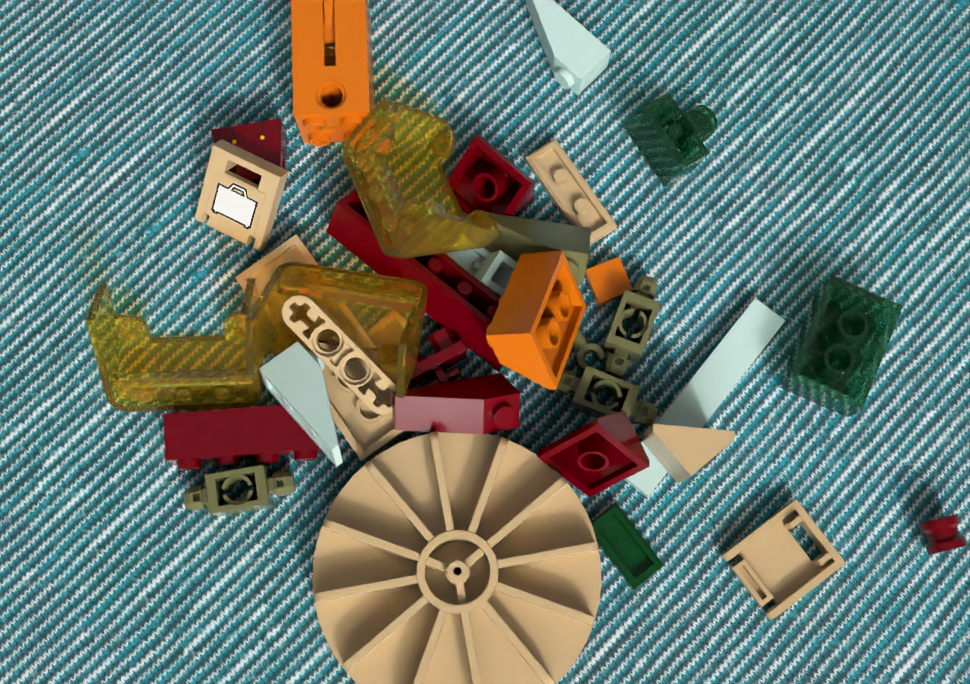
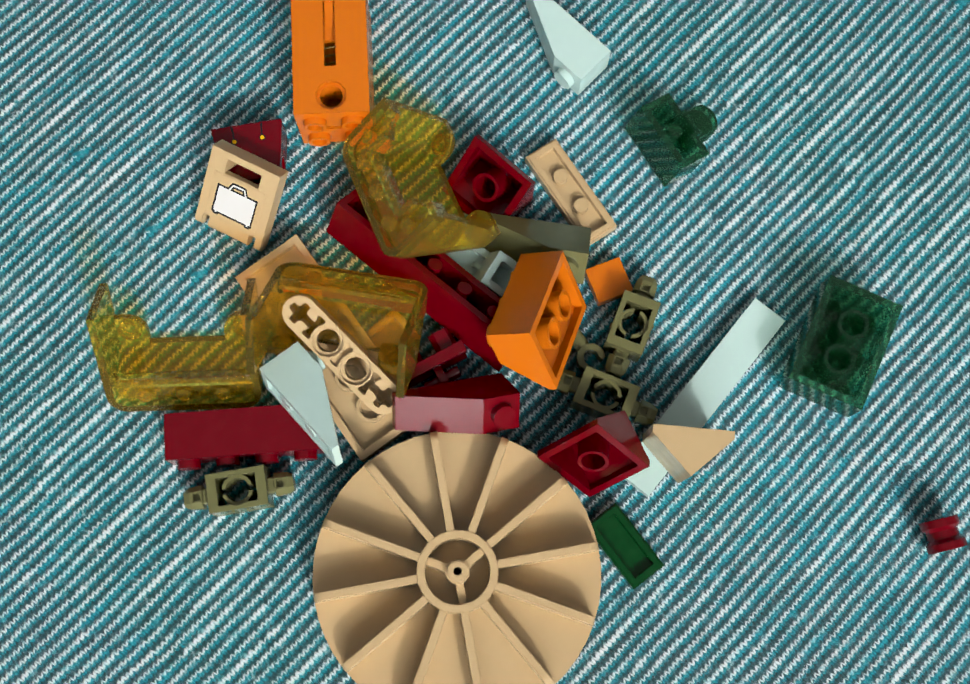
(776, 564): tan container -> none

